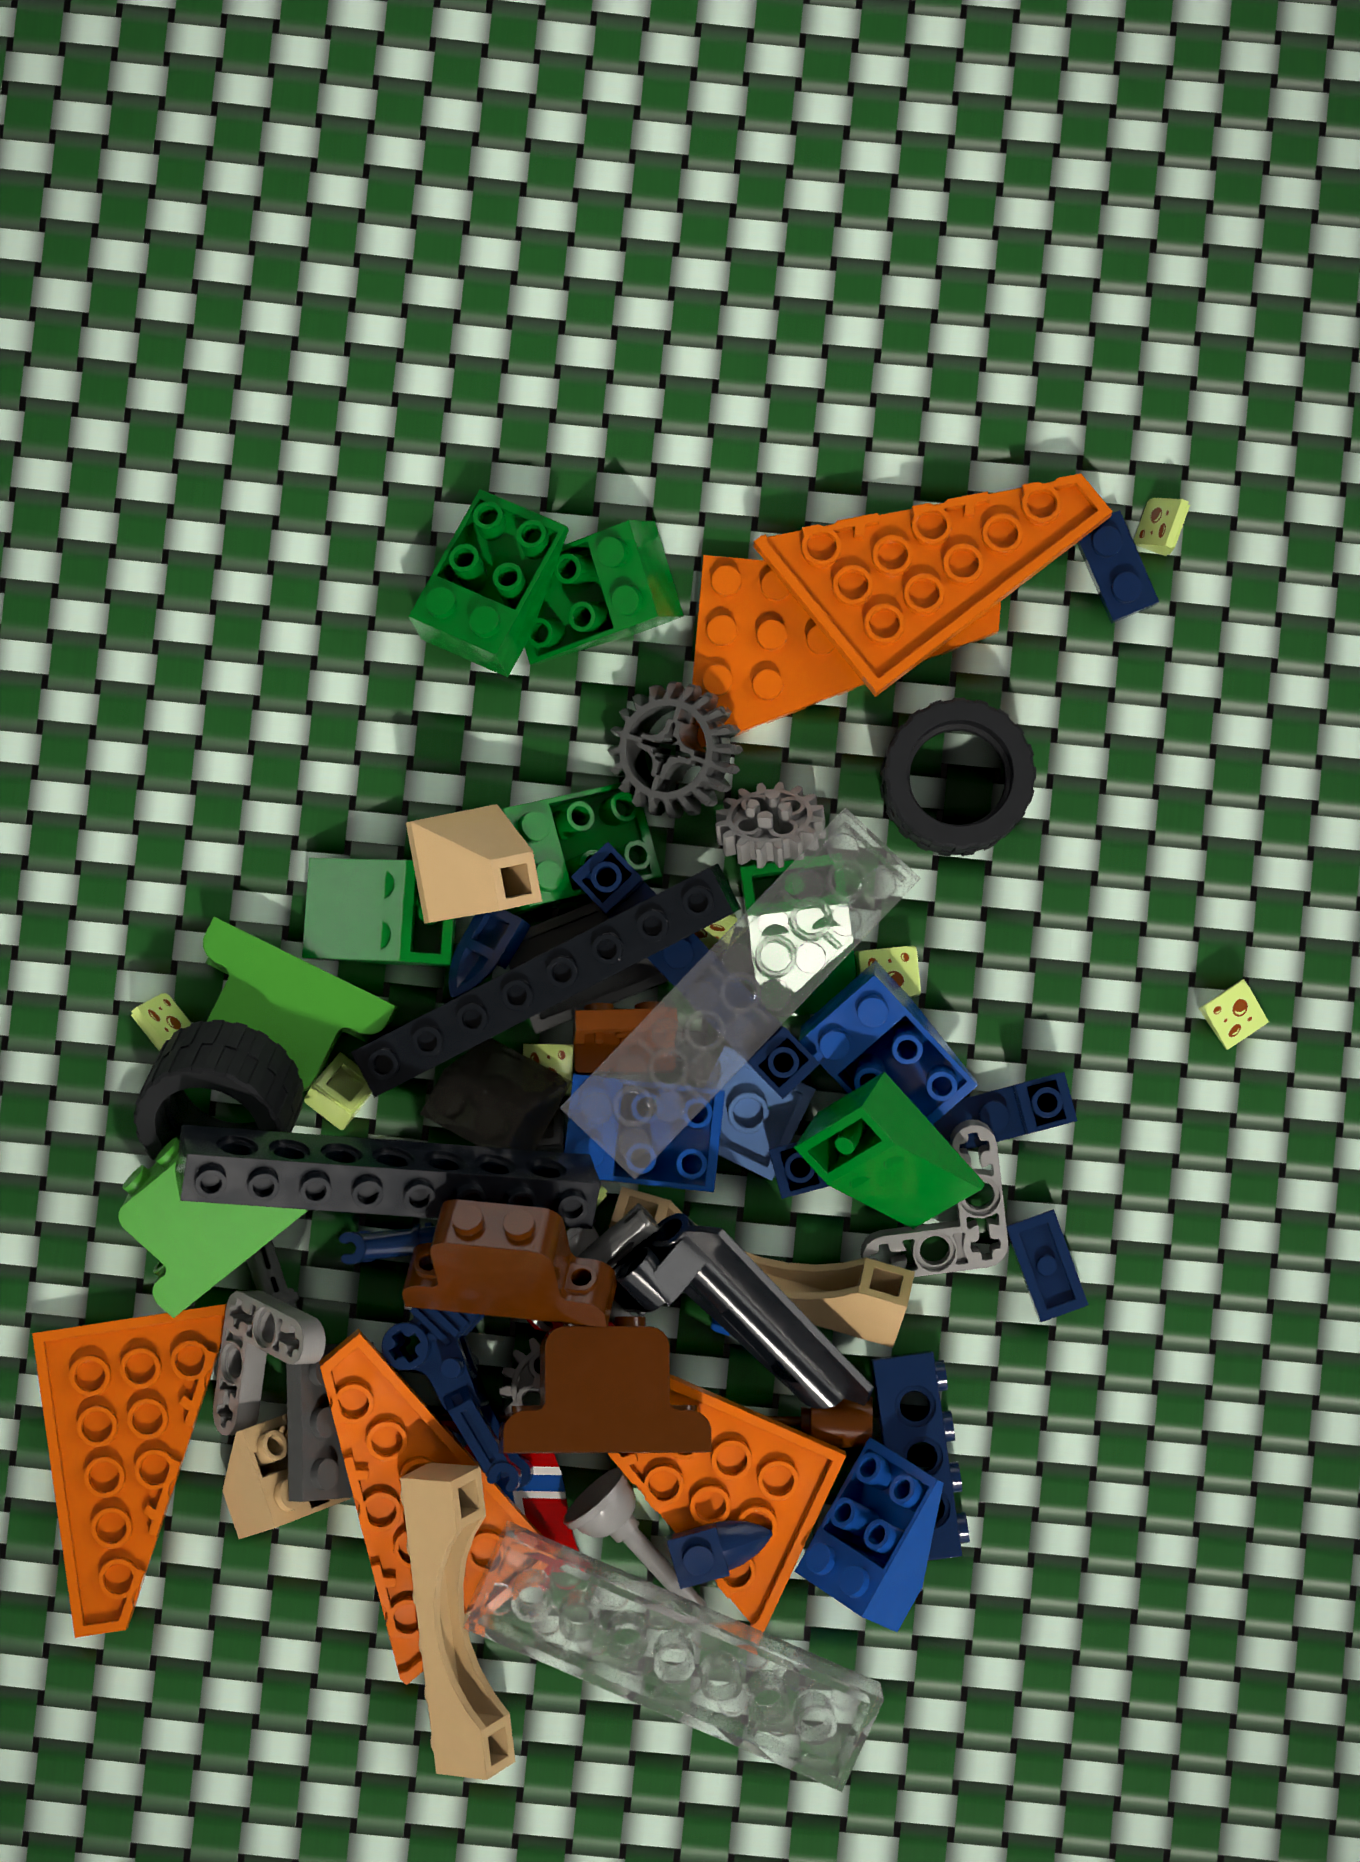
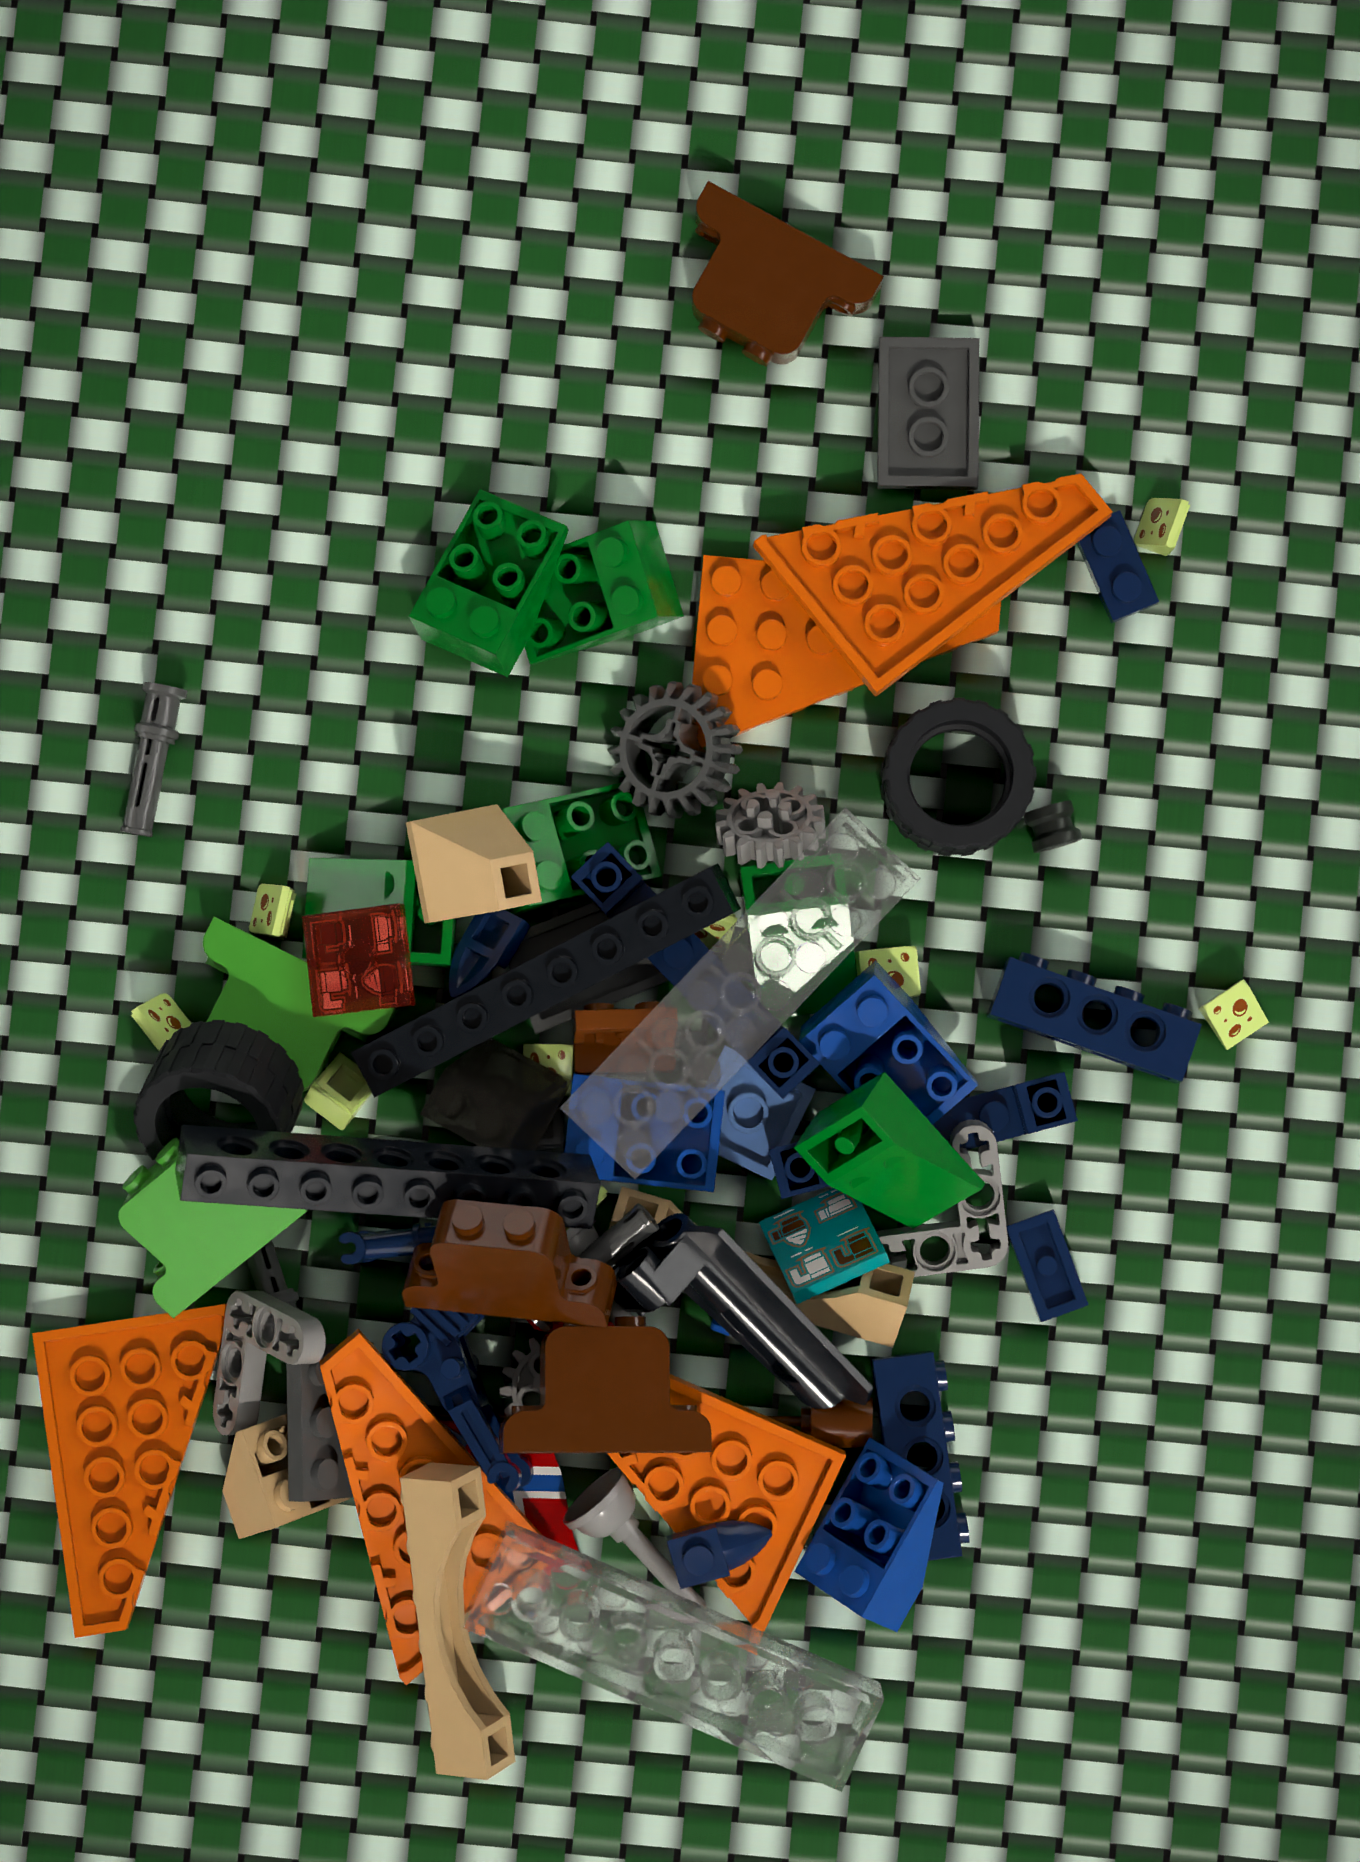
(155, 734): none -> dark grey pin
(272, 910): none -> yellowish green slope
(358, 960): none -> clear red tile
(770, 279): none -> reddish brown brick
(823, 1243): none -> teal tile
(928, 413): none -> dark grey plate
(1052, 826): none -> pearl dark grey wheel
(1164, 1058): none -> dark blue brick

